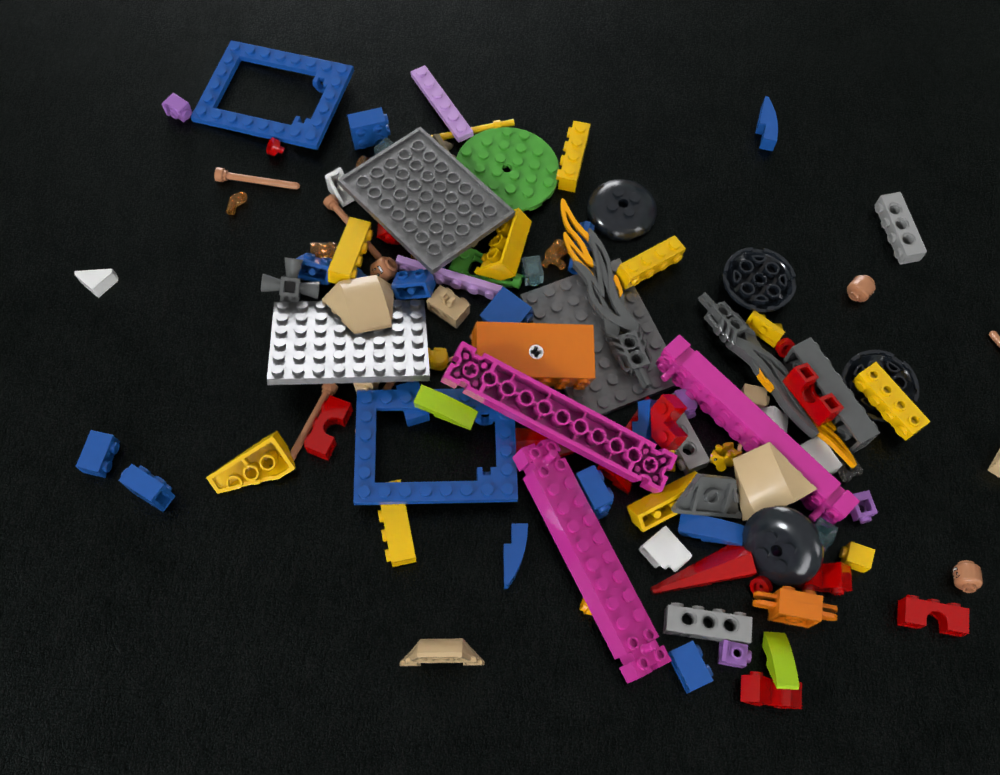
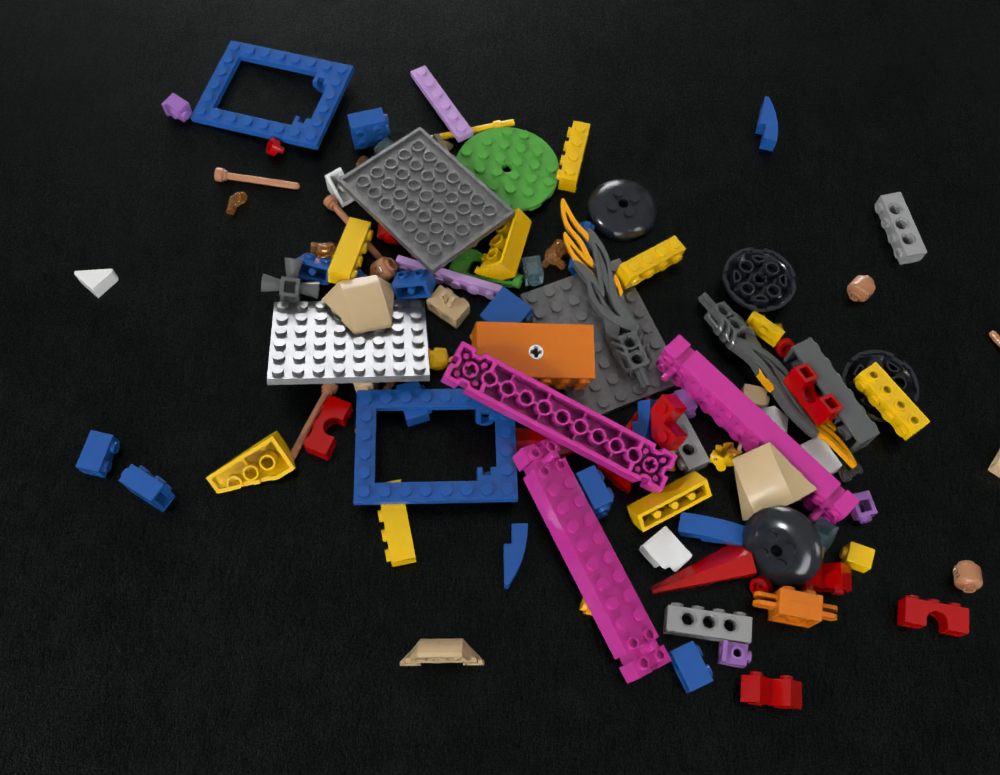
(445, 407): lime slope -> none
(709, 497): dark grey wing -> none
(780, 660): lime slope -> none

